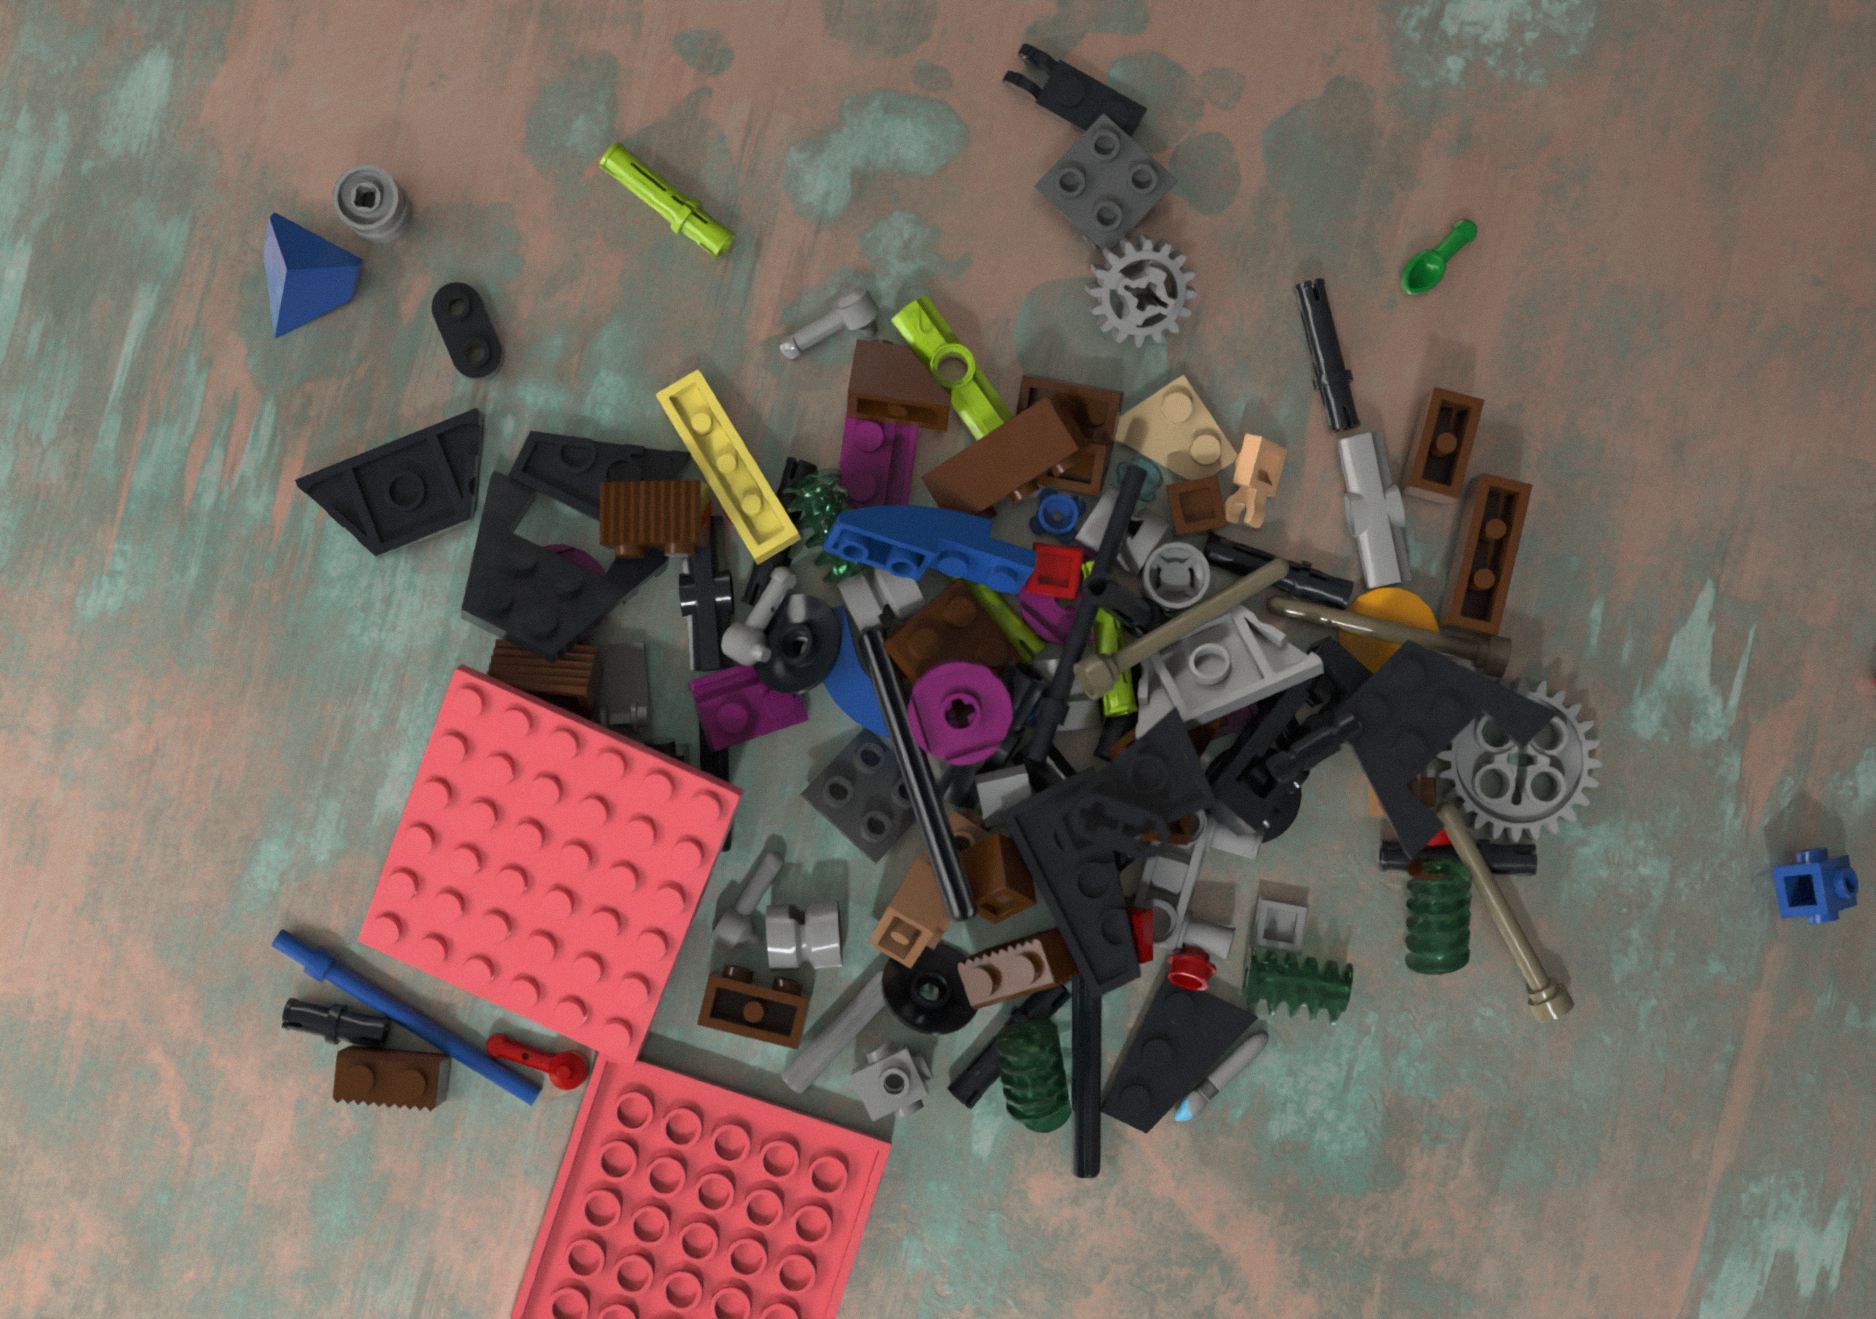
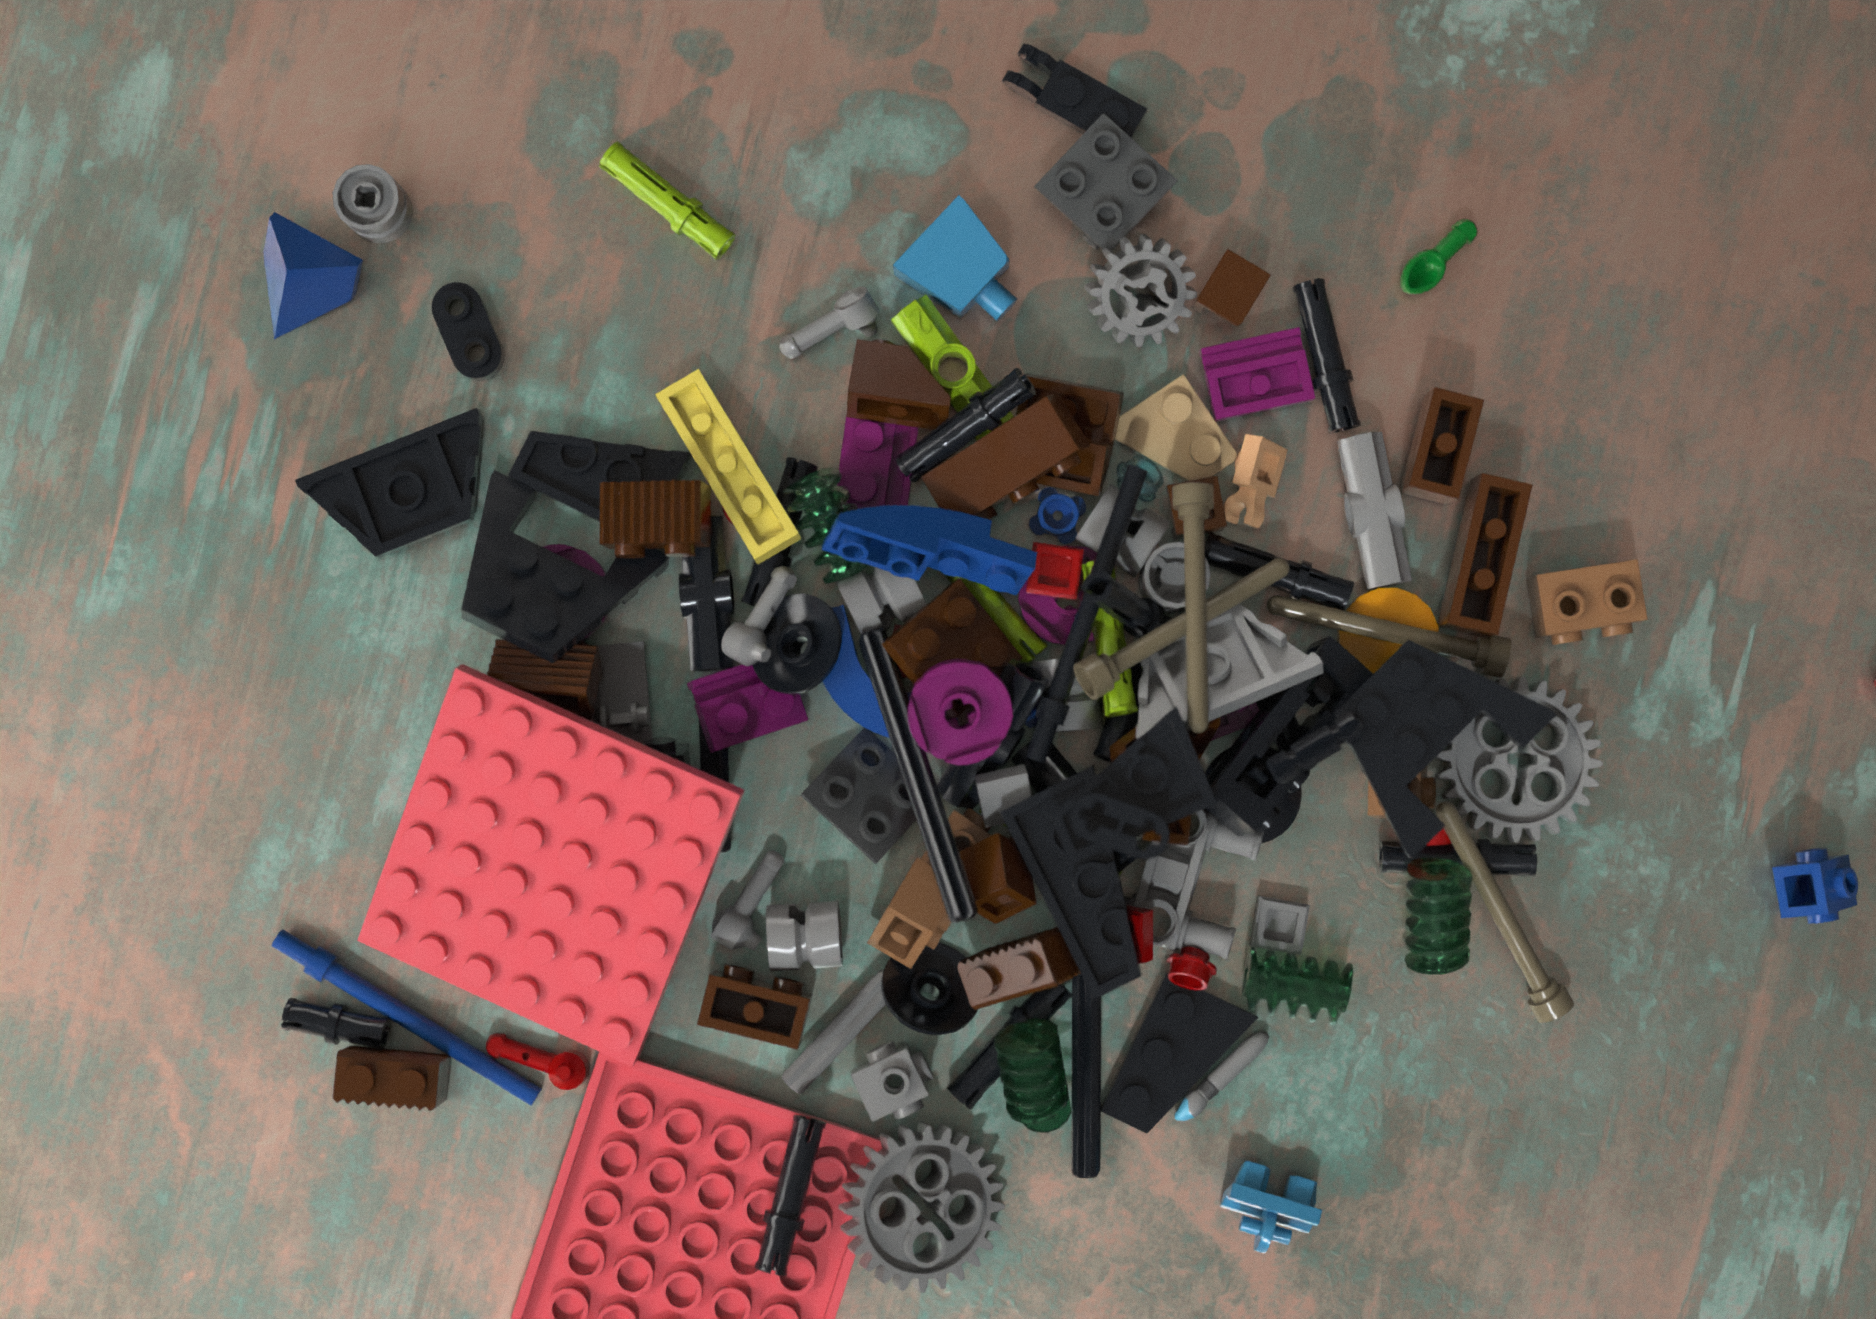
(785, 1215): none -> black pin
(890, 1240): none -> light grey gear
(957, 264): none -> dark azure torso
(976, 417): none -> black pin
(1193, 505): none -> dark tan piece
(1232, 288): none -> reddish brown panel
(1257, 374): none -> magenta plate
(1293, 1210): none -> dark azure hips
(1587, 599): none -> medium nougat brick

